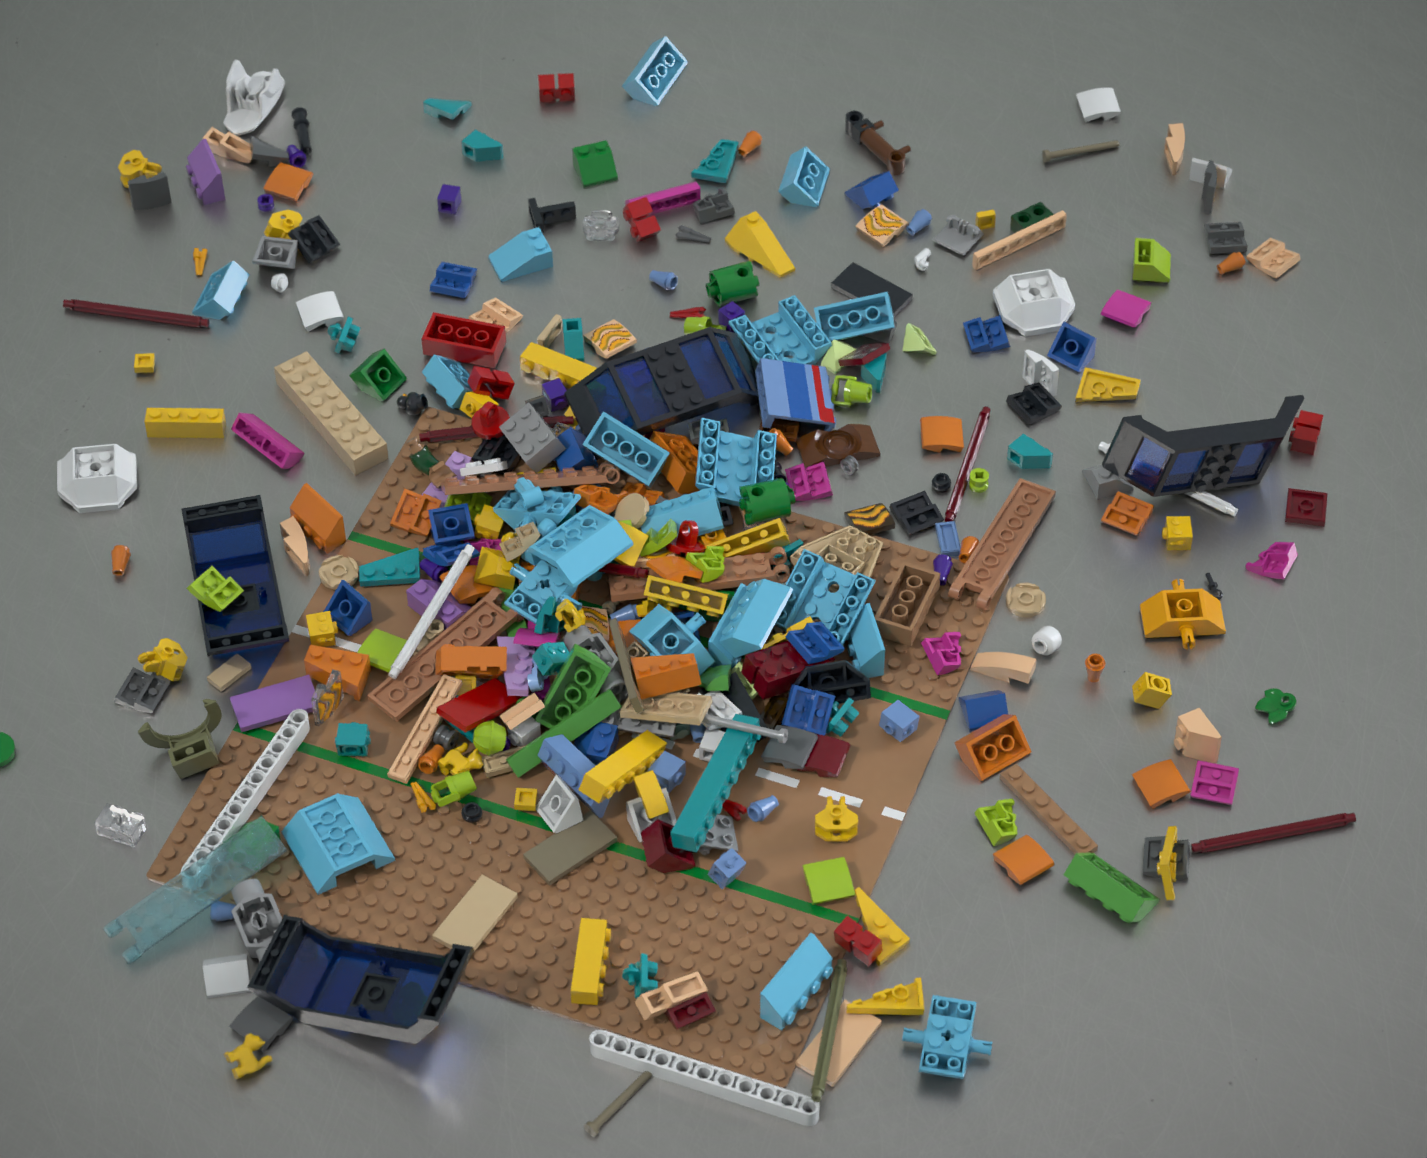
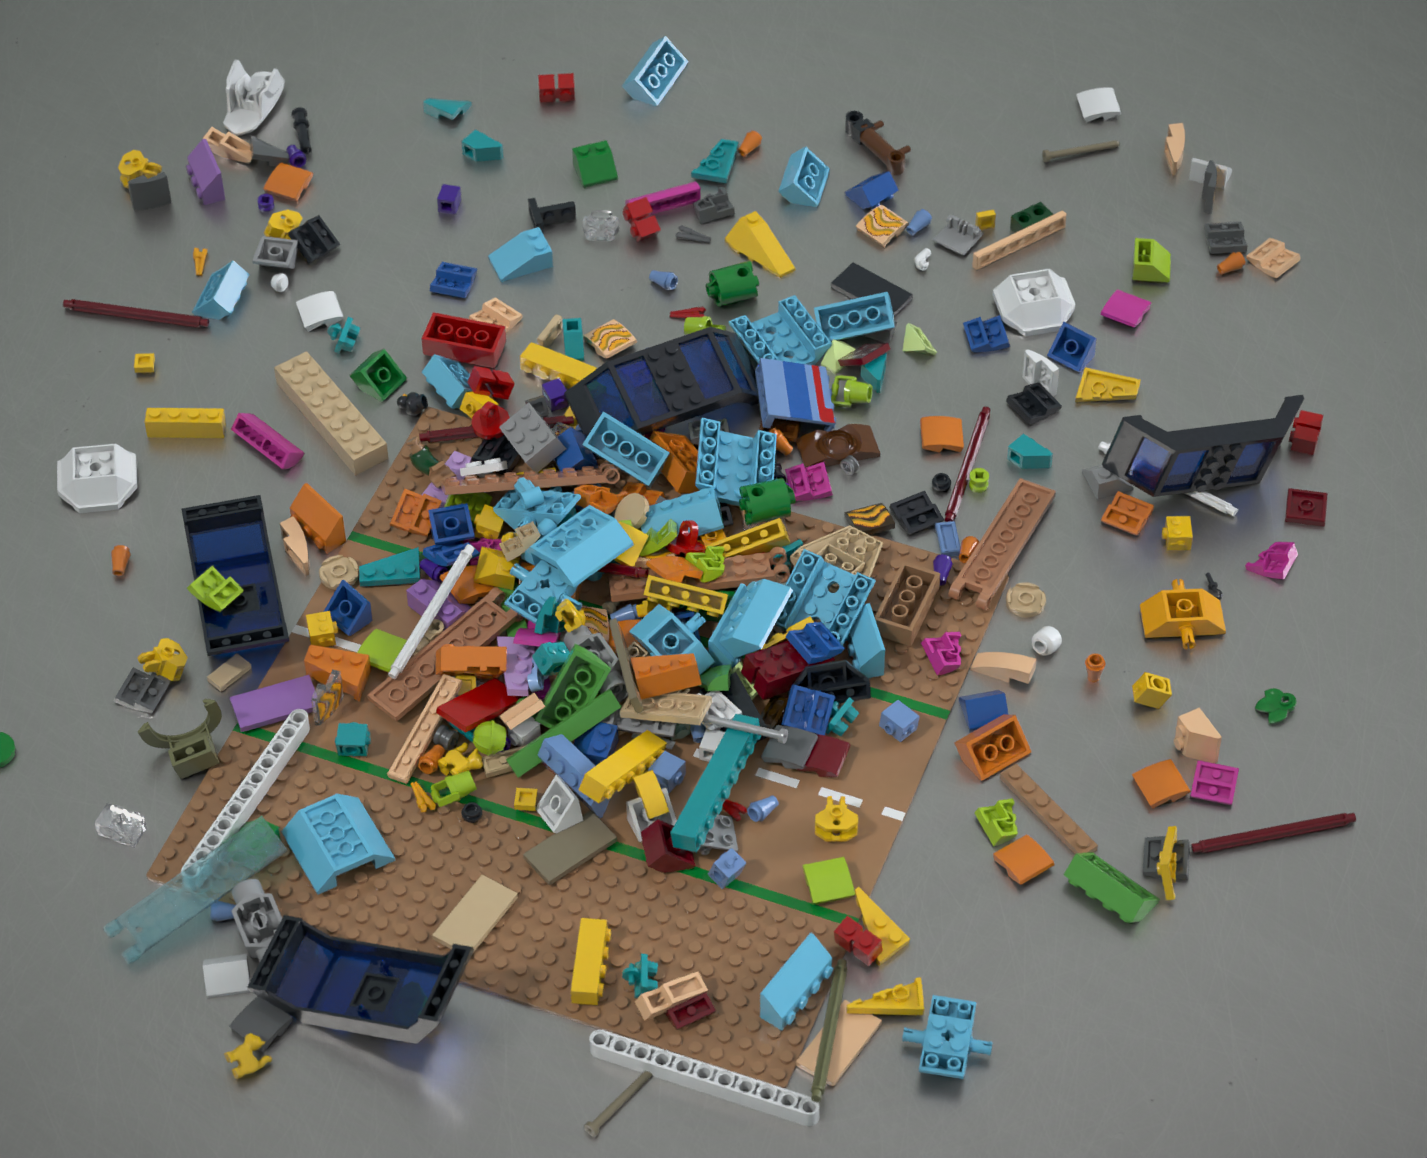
(729, 313): dark purple brick -> none

